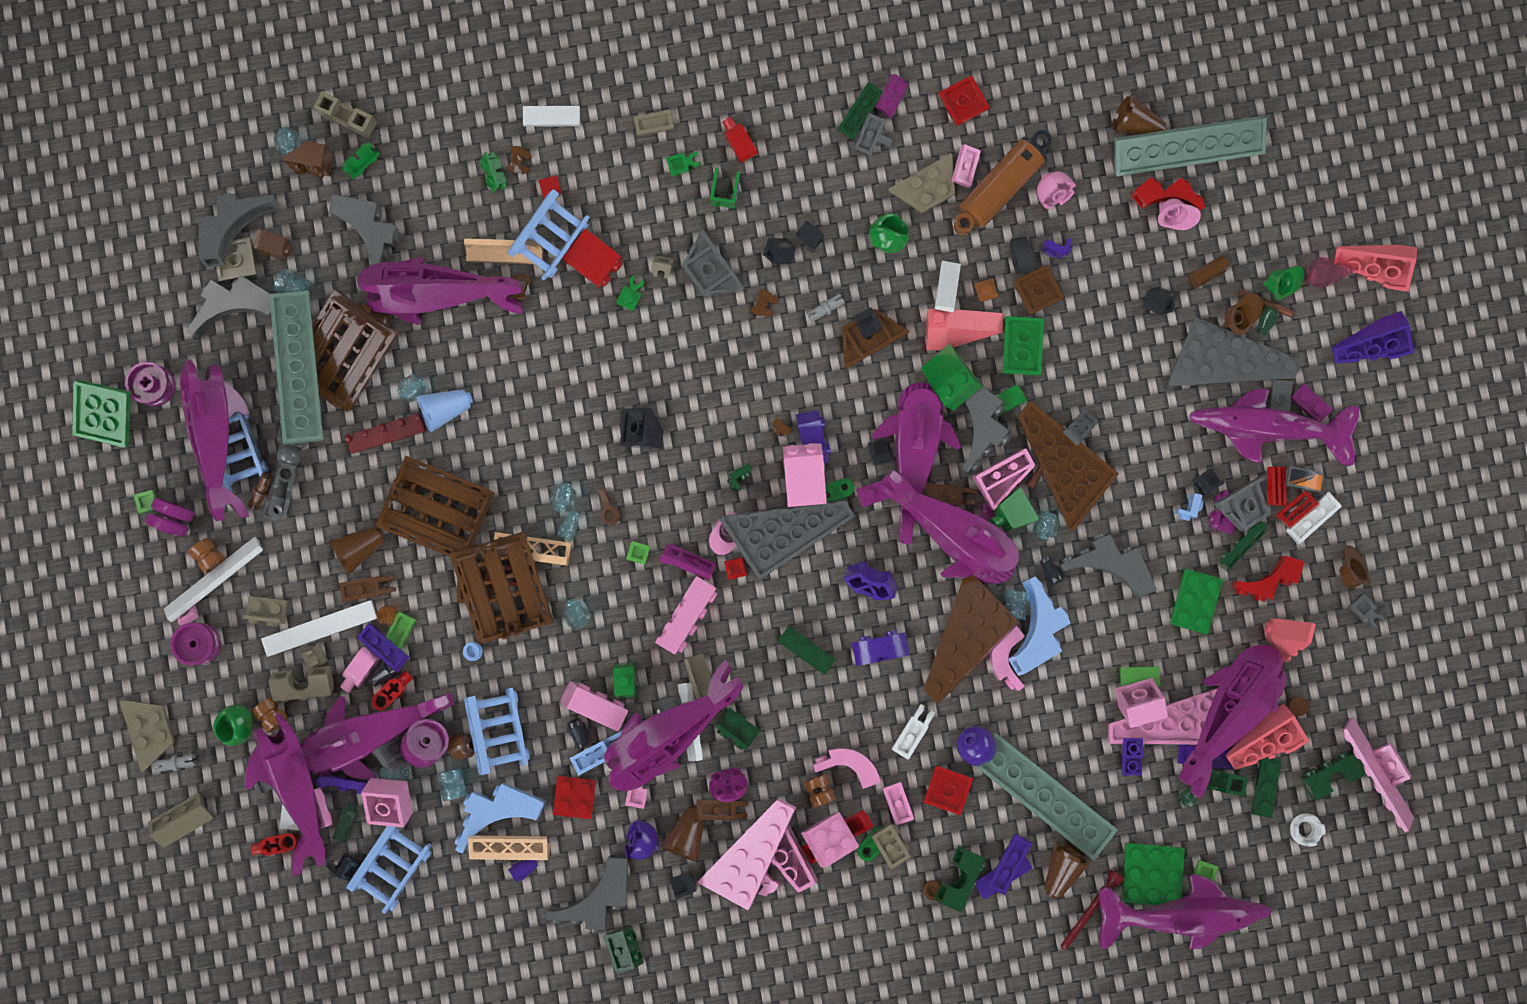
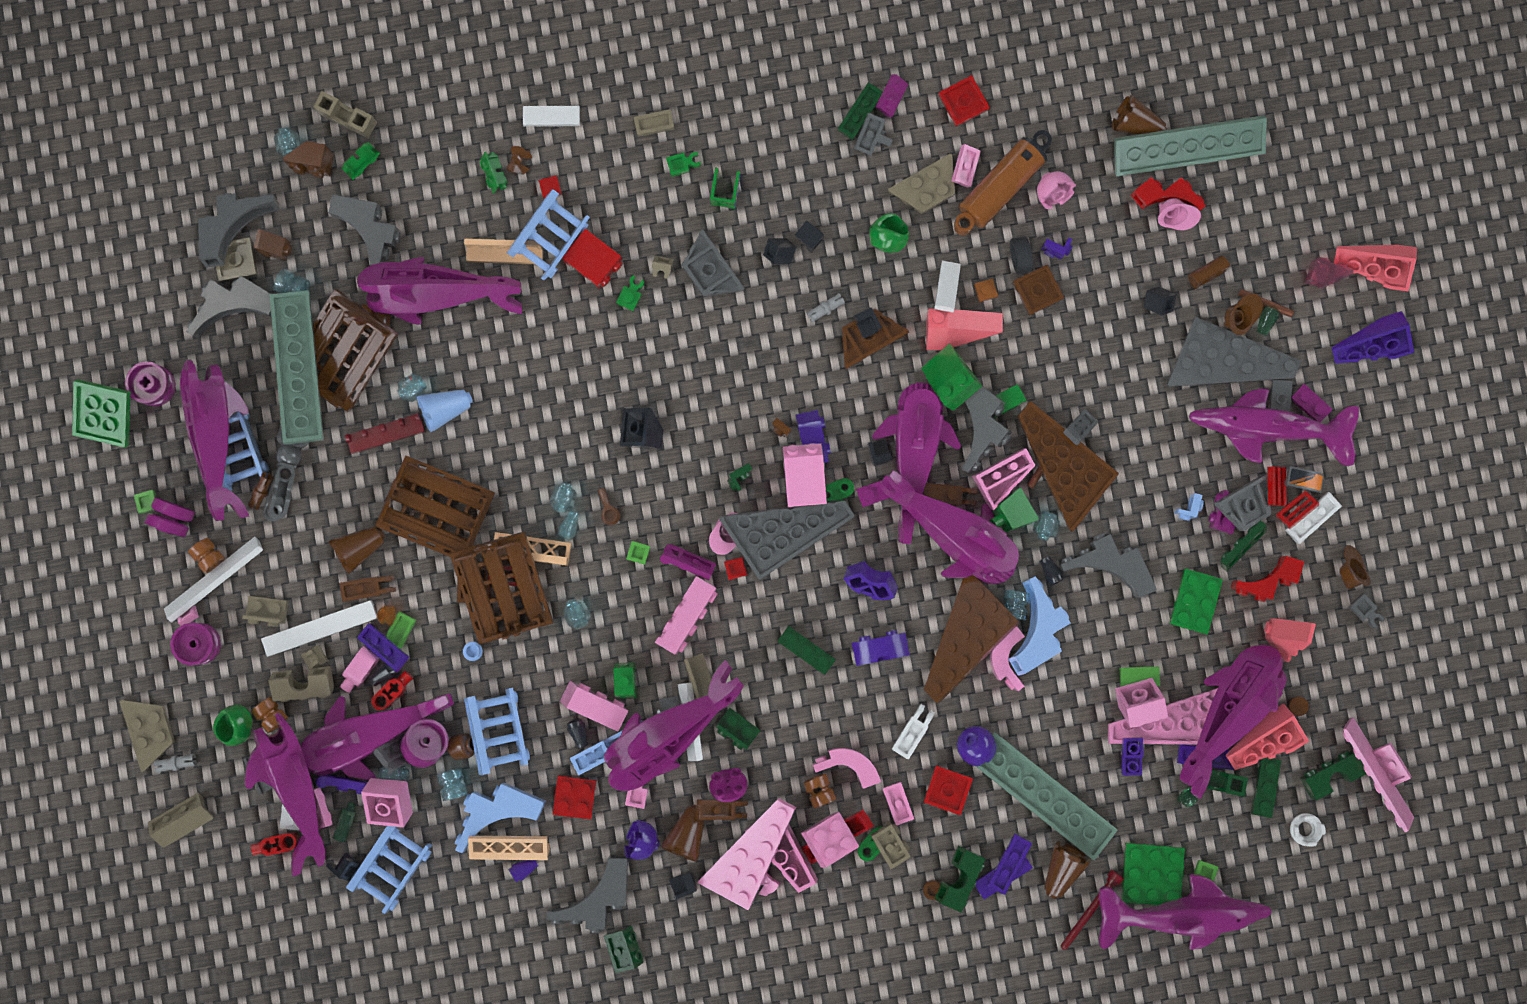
(525, 280): reddish brown piece -> none
(739, 140): red piece -> none
(761, 304): reddish brown piece -> none
(1023, 346): green plate -> none
(1207, 482): black panel -> none
(1284, 281): green piece -> none

